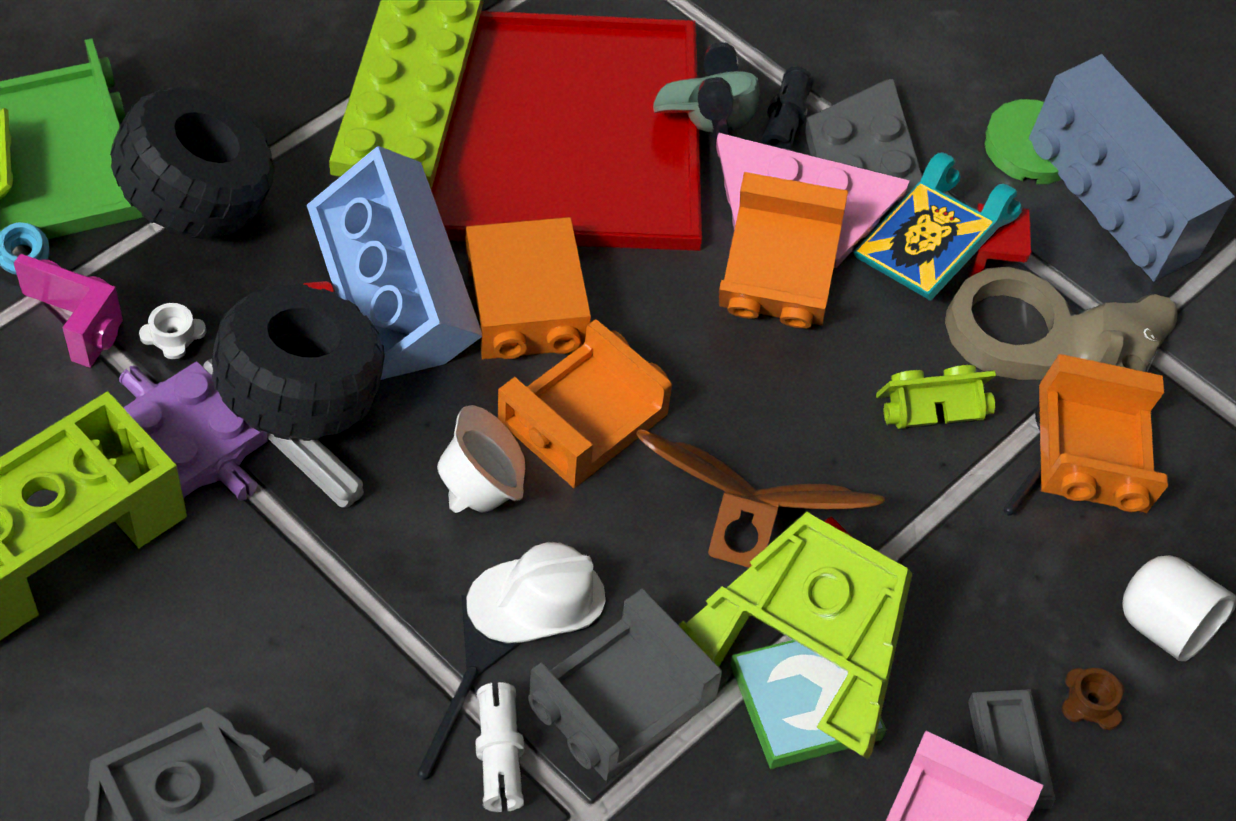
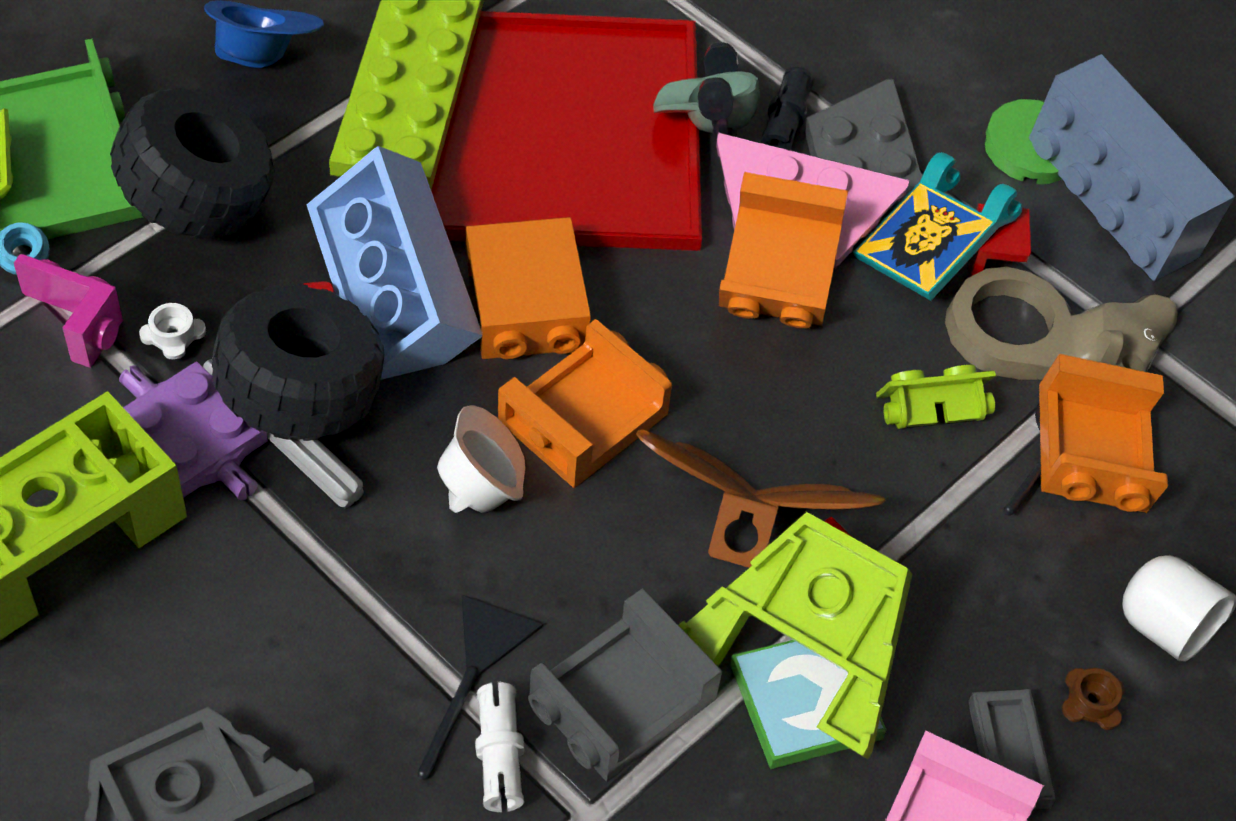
(256, 34): none -> blue piece
(536, 595): white piece -> none

